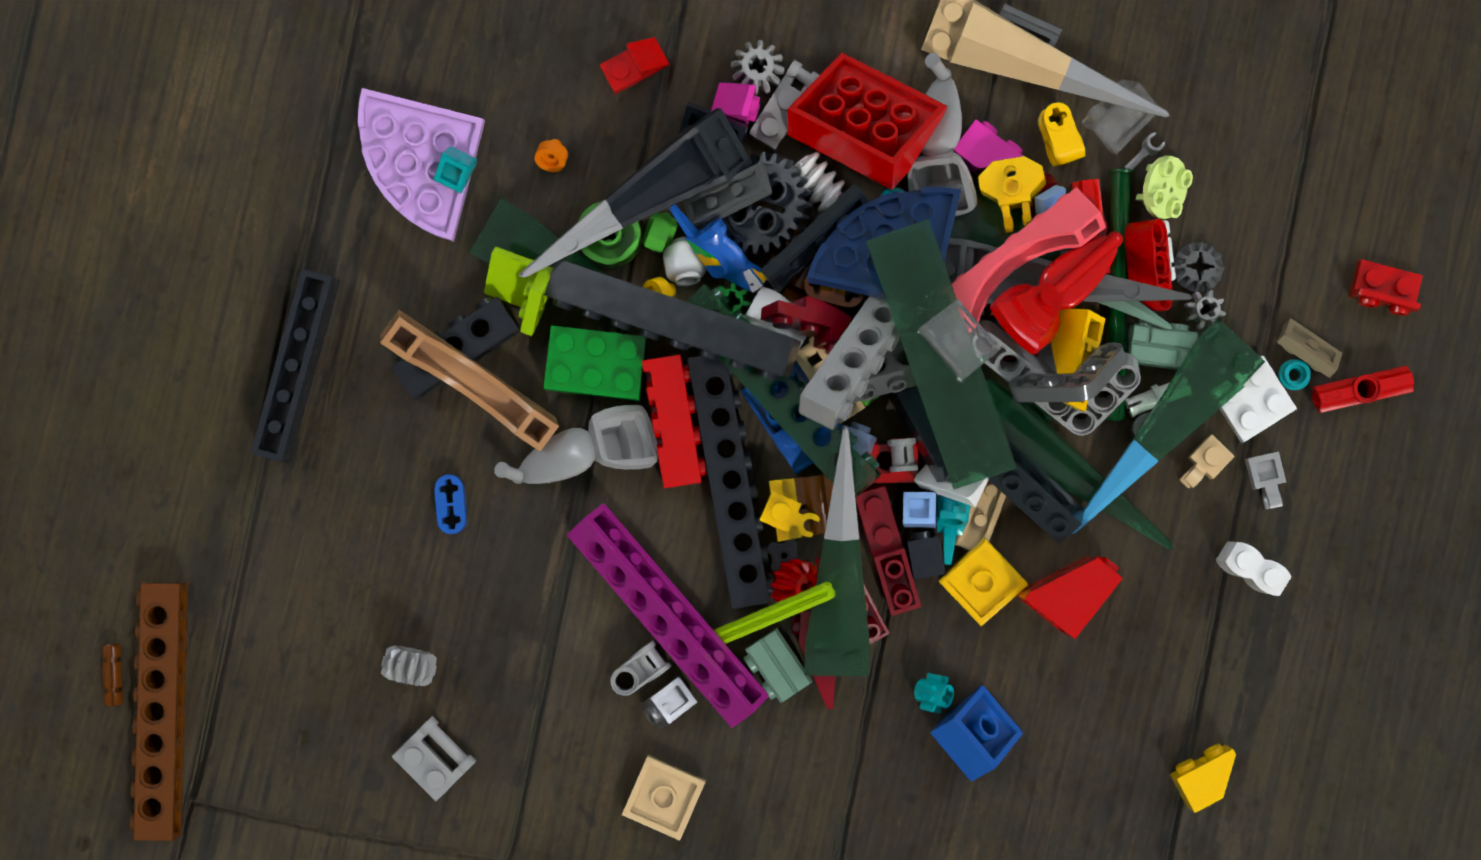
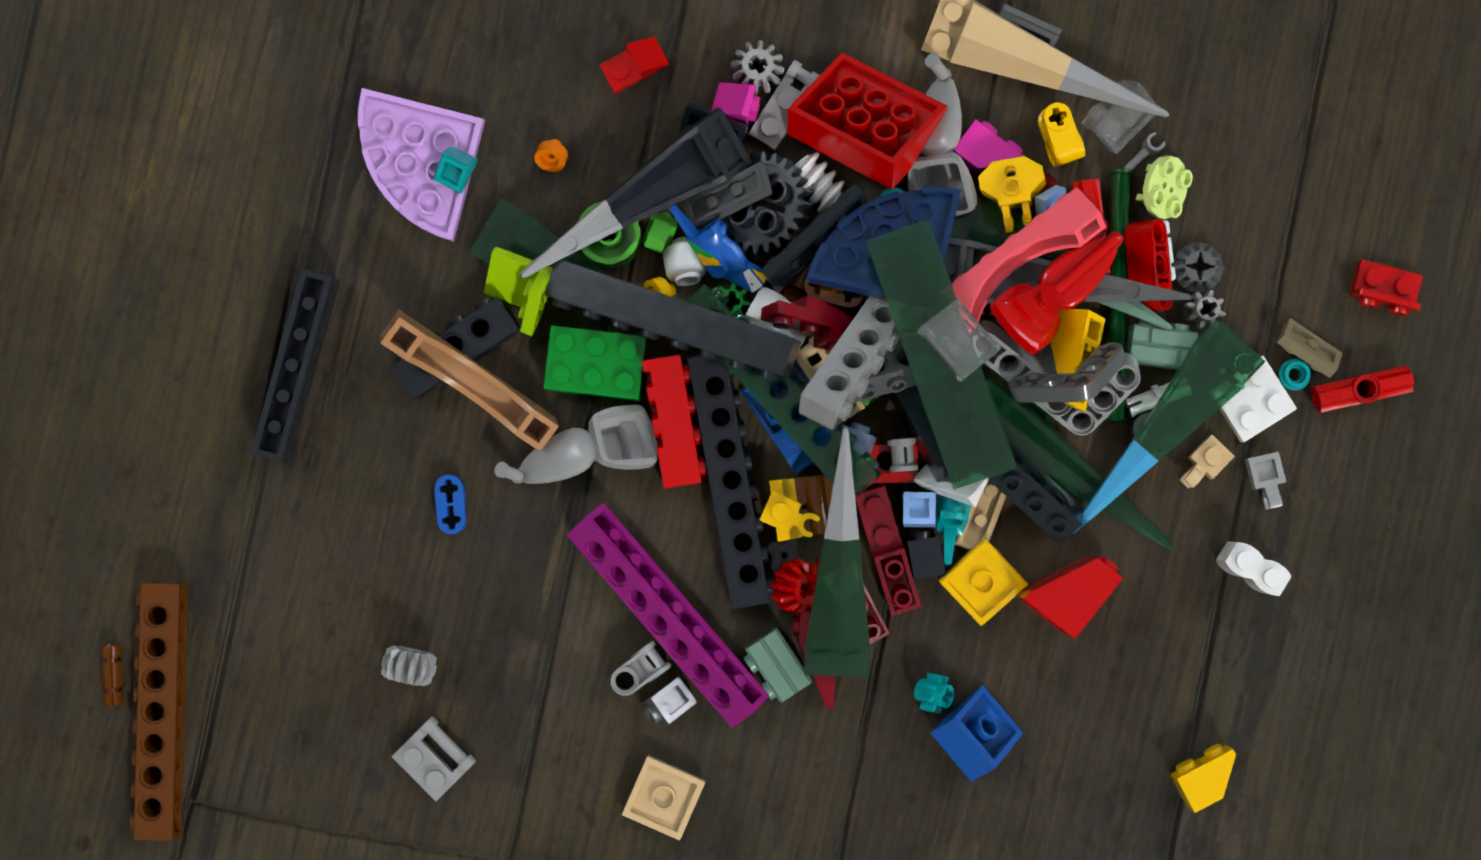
(776, 612): lime axle -> none

